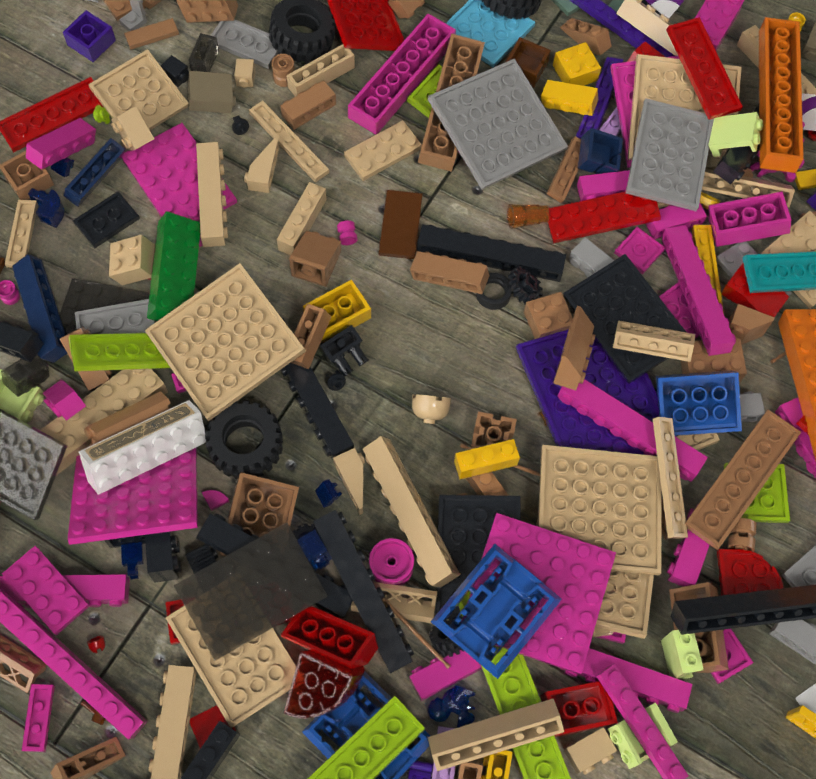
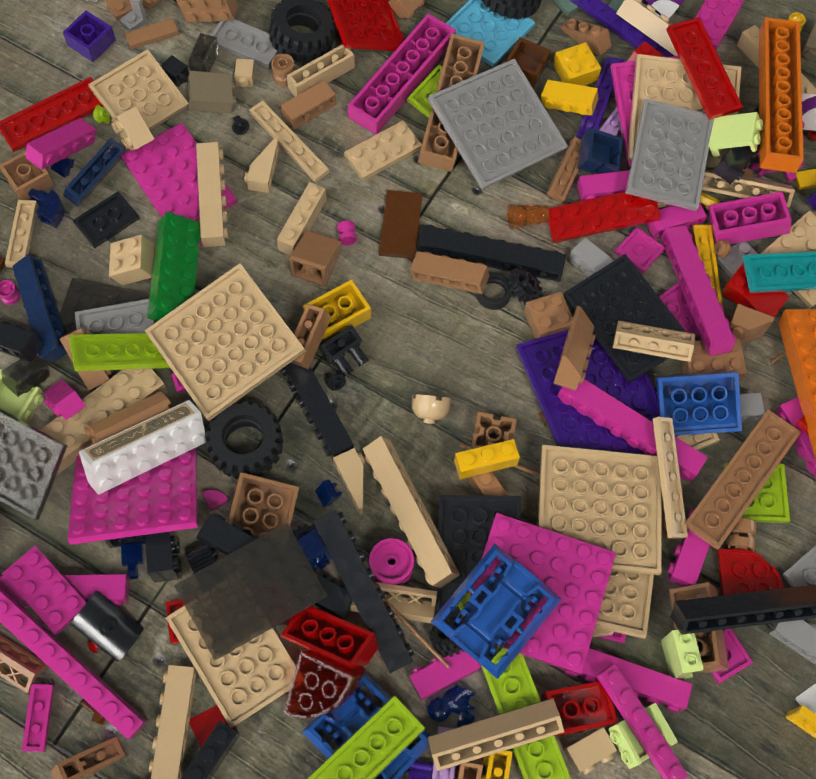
(107, 626): none -> black shield
(722, 248): none -> medium nougat plate

